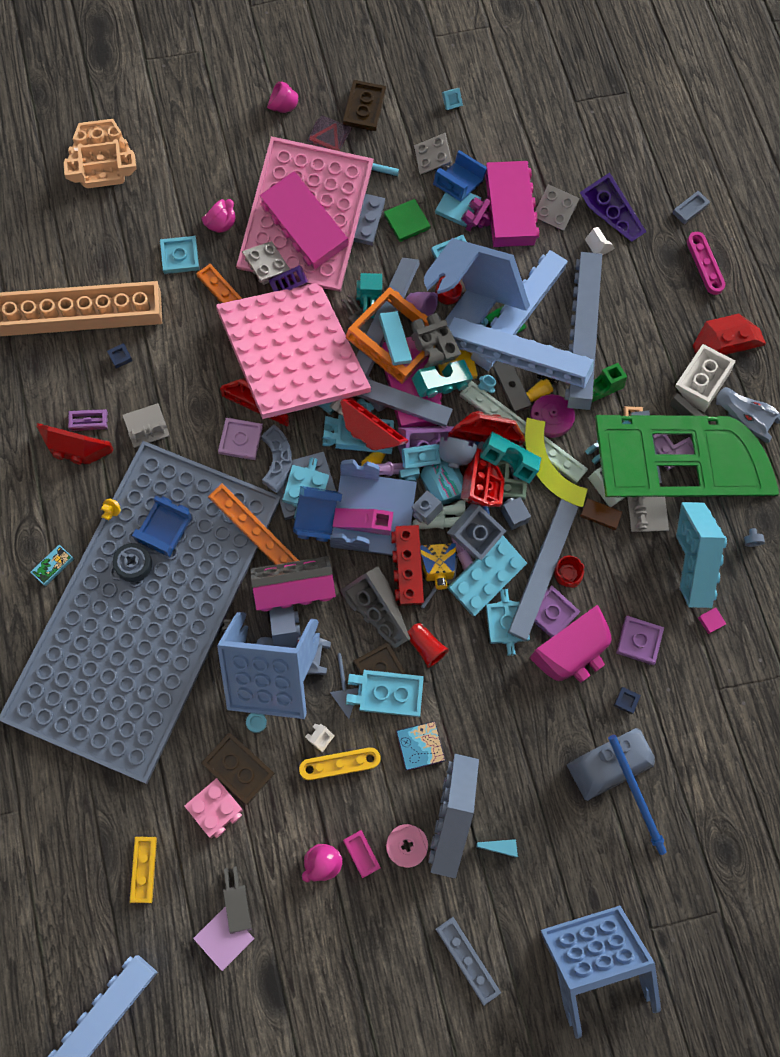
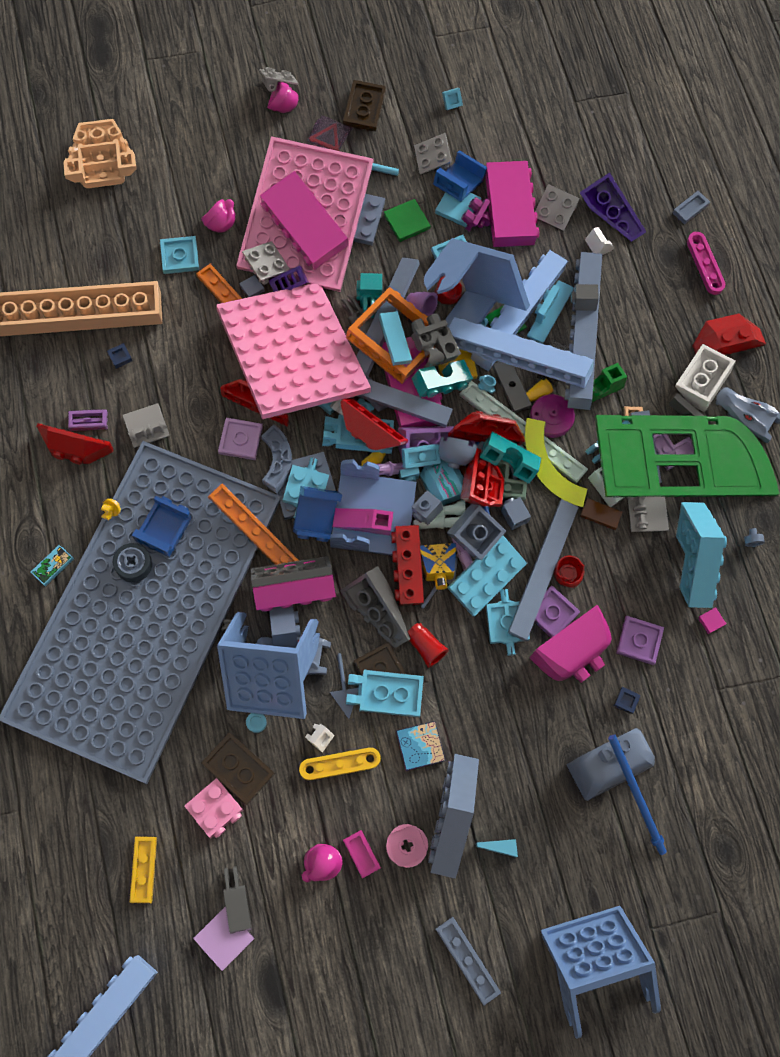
(252, 286): none -> sand blue tile
(271, 78): none -> light grey hinge
(549, 311): none -> medium azure bracket
(585, 297): none -> dark grey brick

